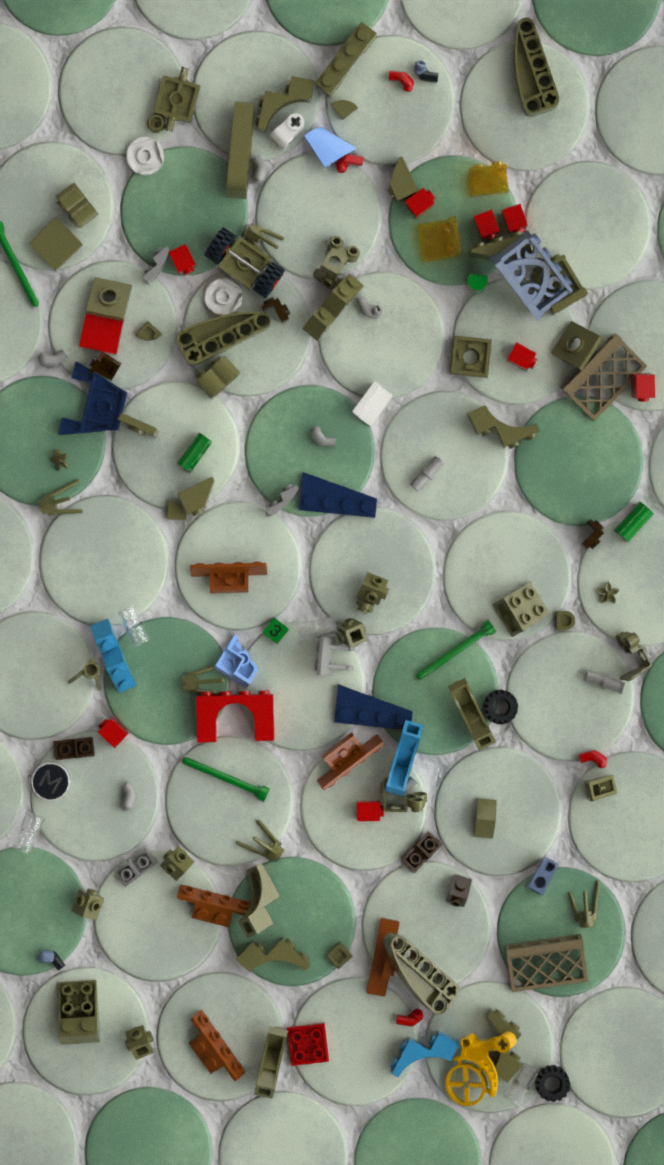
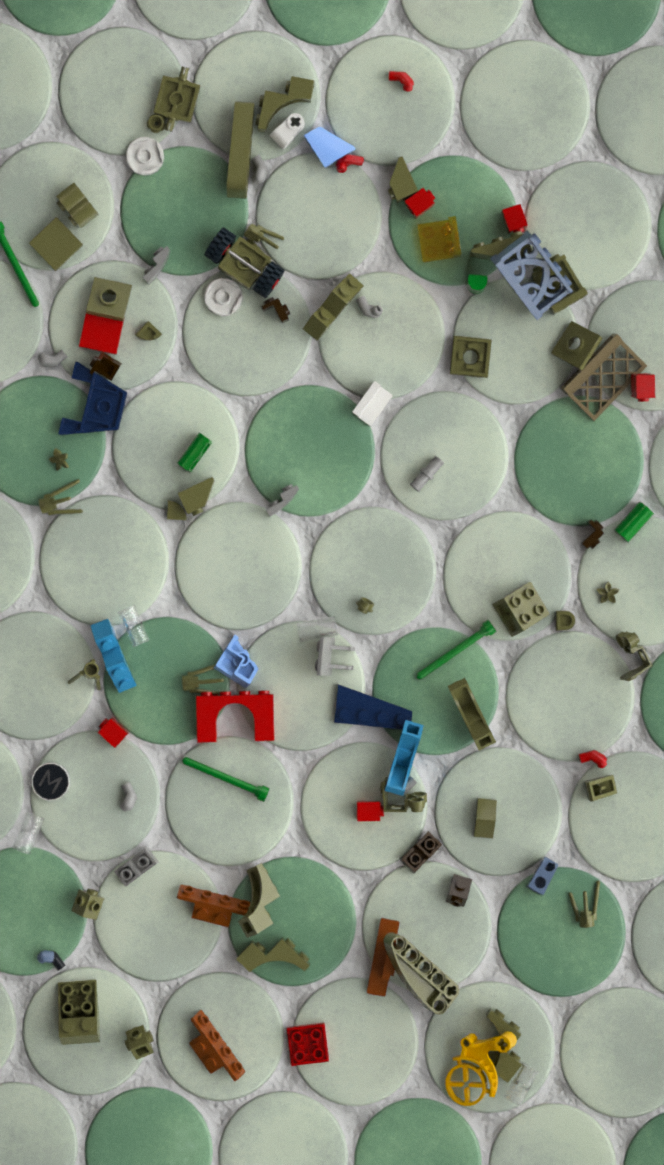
(73, 748): dark brown slope -> none
(138, 426): olive piece -> none
(176, 863): olive brick -> none
(182, 260): red brick -> none
(215, 329): olive beam -> none
(217, 377): olive brick -> none
(228, 577): dark orange bracket -> none
(271, 1062): olive arch -> none
(273, 851): olive plant -> none
(275, 630): green tile -> none
(320, 439): light grey arm -> none
(327, 273): olive piece -> none
(328, 497): dark blue wing -> none
(339, 955): olive tile -> none
(344, 108): olive tile -> none
(345, 58): olive arch -> none
(346, 756): dark orange bracket -> none
(351, 632): olive brick -> none
(373, 588): olive brick -> none
(410, 1020): red arm -> none
(412, 1050): dark azure arch -> none
(423, 73): arm -> none
(486, 225): red brick -> none
(488, 179): clear yellow bracket -> none
(492, 698): black tyre -> none
(510, 436): olive arch -> none
(522, 357): red brick -> none
(528, 76): olive beam -> none
(541, 947): dark tan fence -> none
(556, 1094): black tyre -> none
(605, 681): light grey pin -> none

